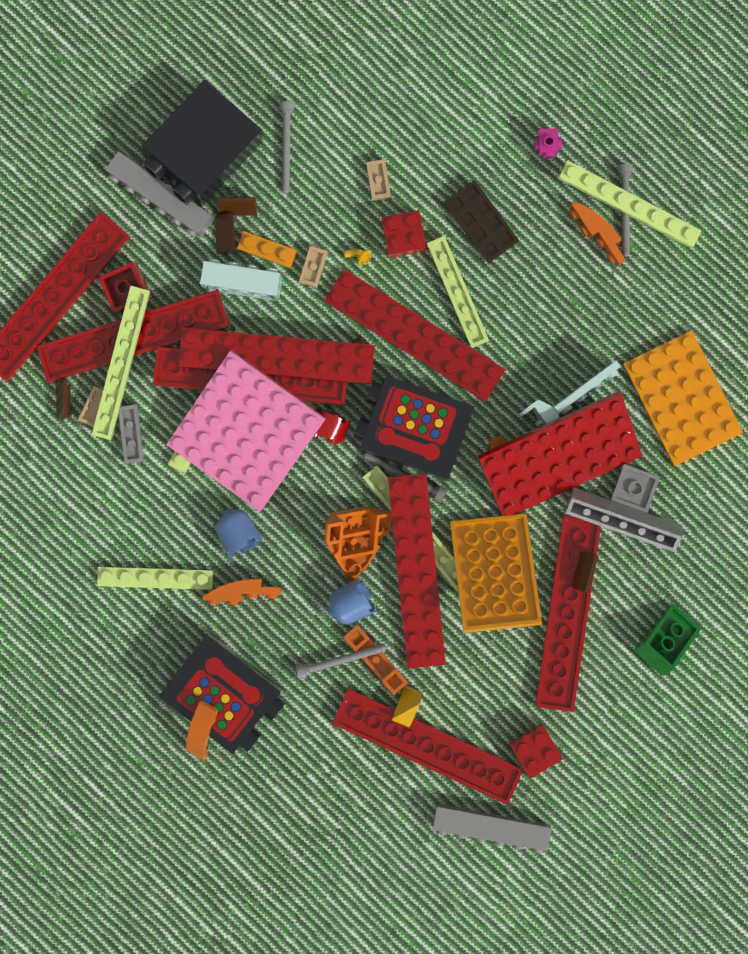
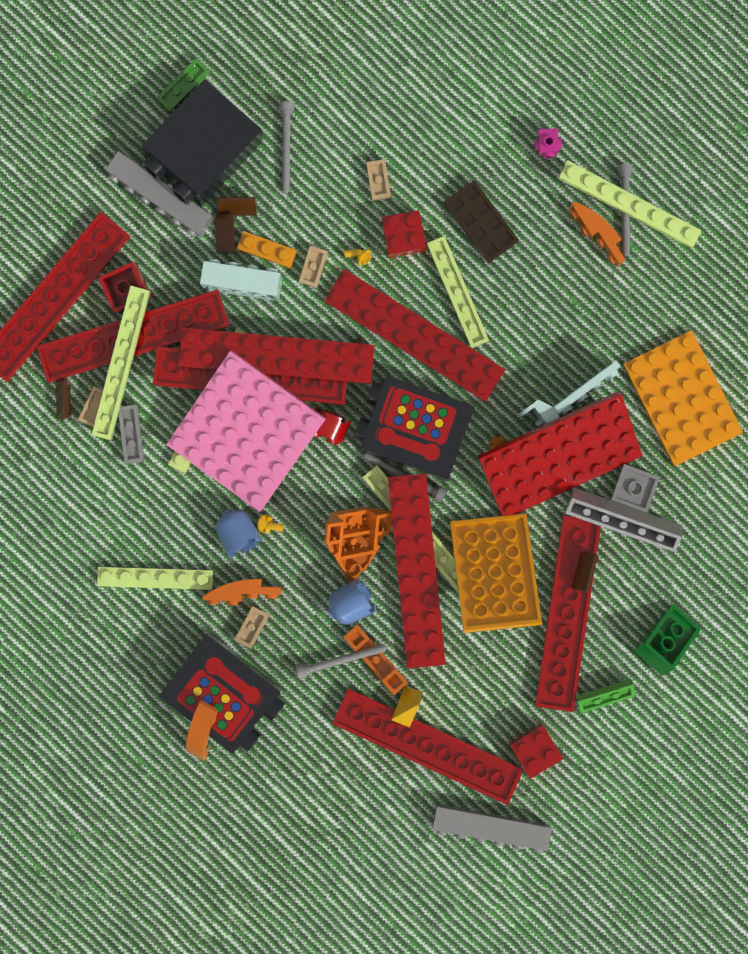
(183, 85): none -> bright green plate
(251, 627): none -> tan plate
(266, 524): none -> yellow plate
(605, 696): none -> bright green plate

